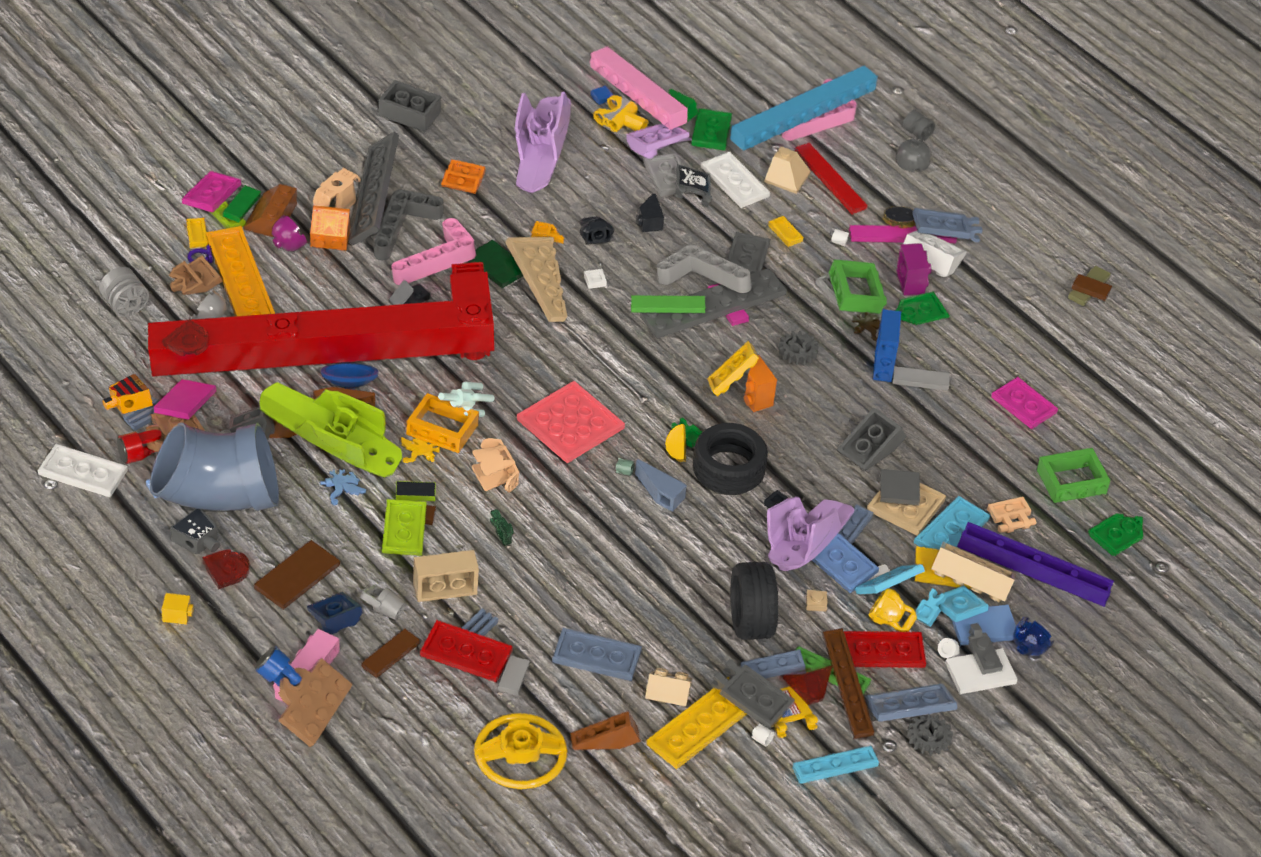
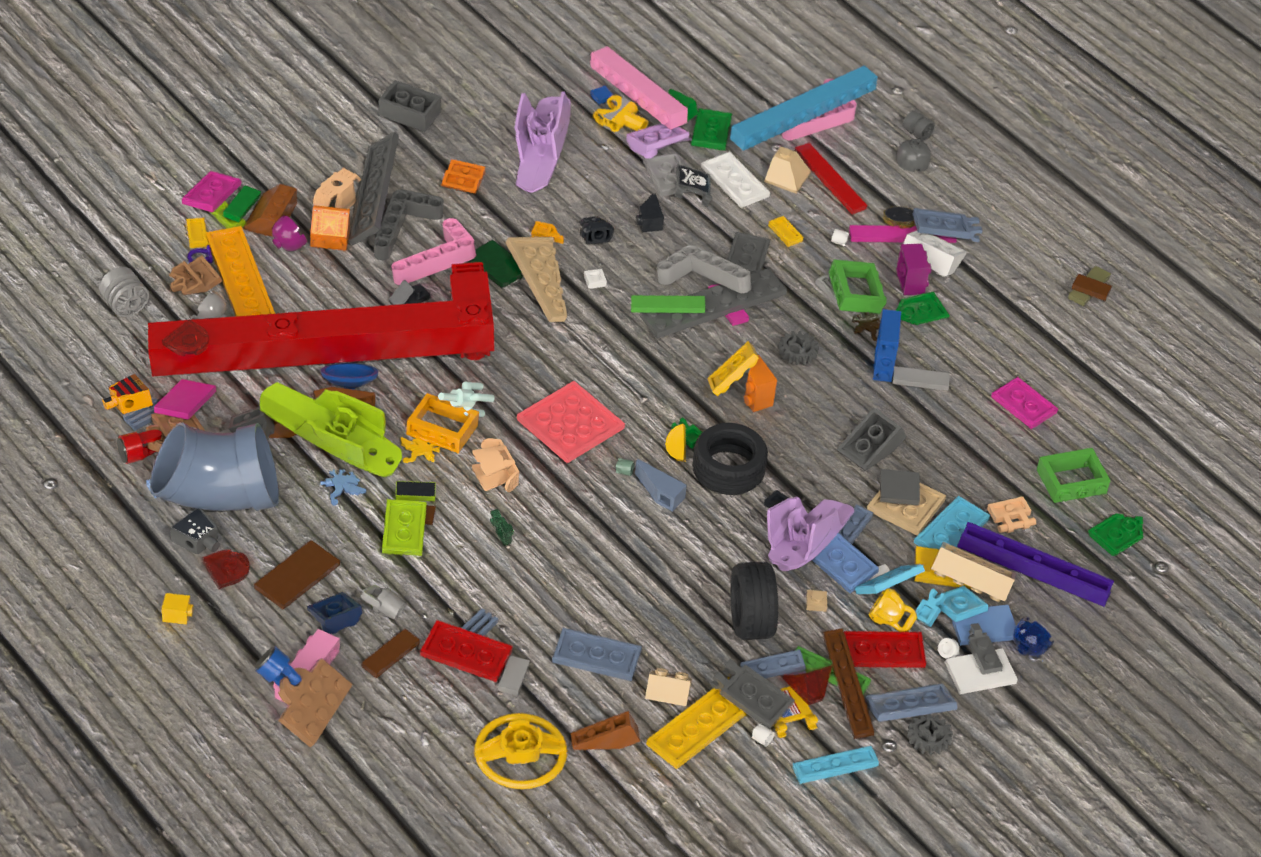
(82, 470): white tile -> none
(445, 575): tan brick -> none

